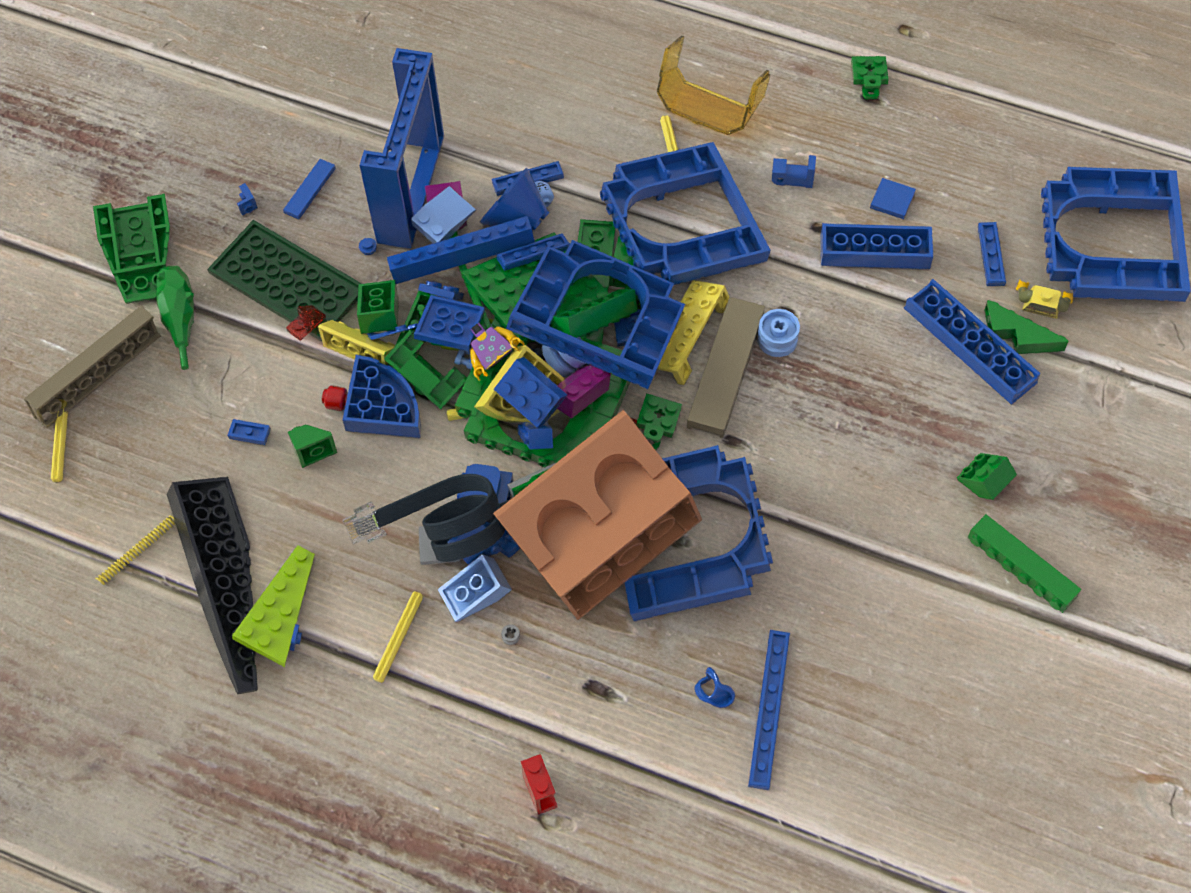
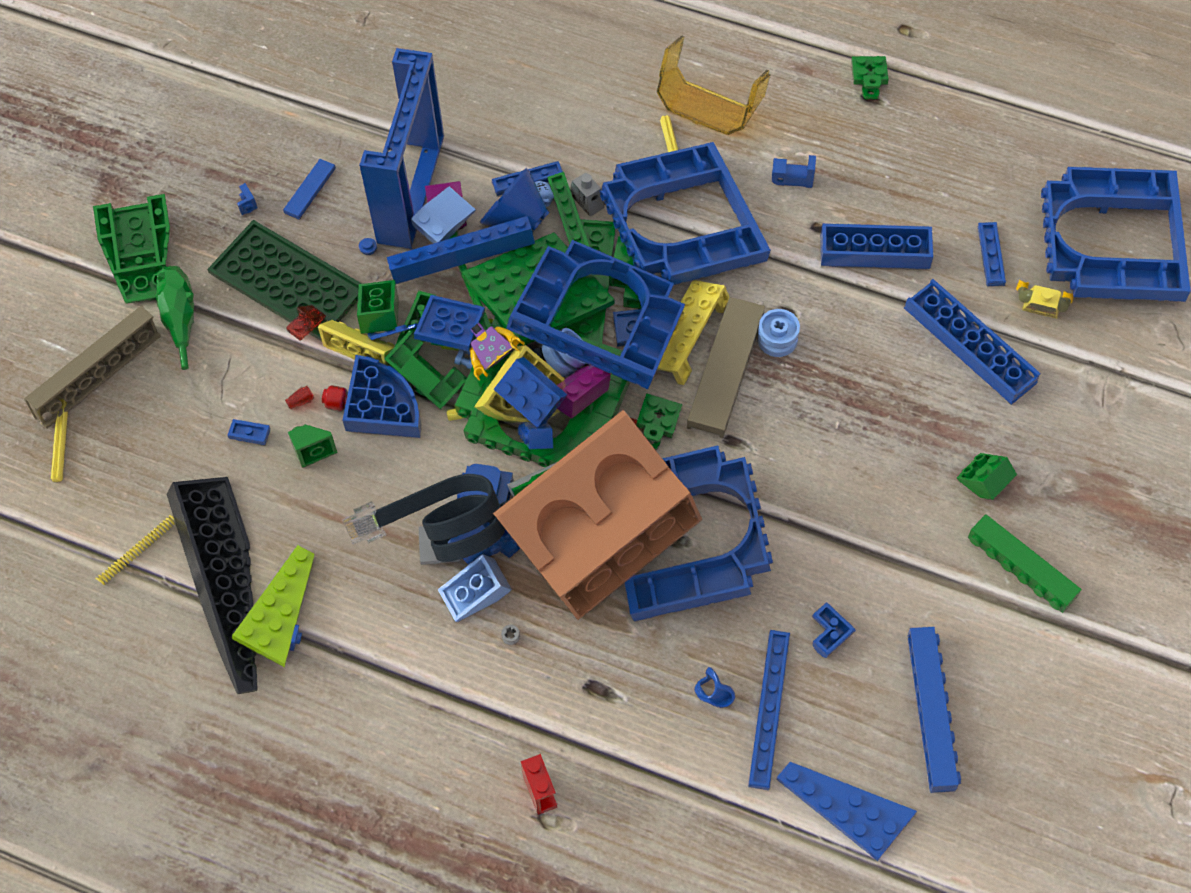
(300, 397): none -> clear red cone
(397, 637): light yellow axle -> none
(436, 288): blue plate -> none
(531, 252): blue tile -> none
(567, 208): none -> green plate
(585, 189): none -> light grey torso
(597, 313): green brick -> none
(836, 630): none -> blue brick
(858, 814): none -> blue wing
(892, 198): blue tile -> none
(932, 710): none -> blue brick
(1025, 334): green slope -> none

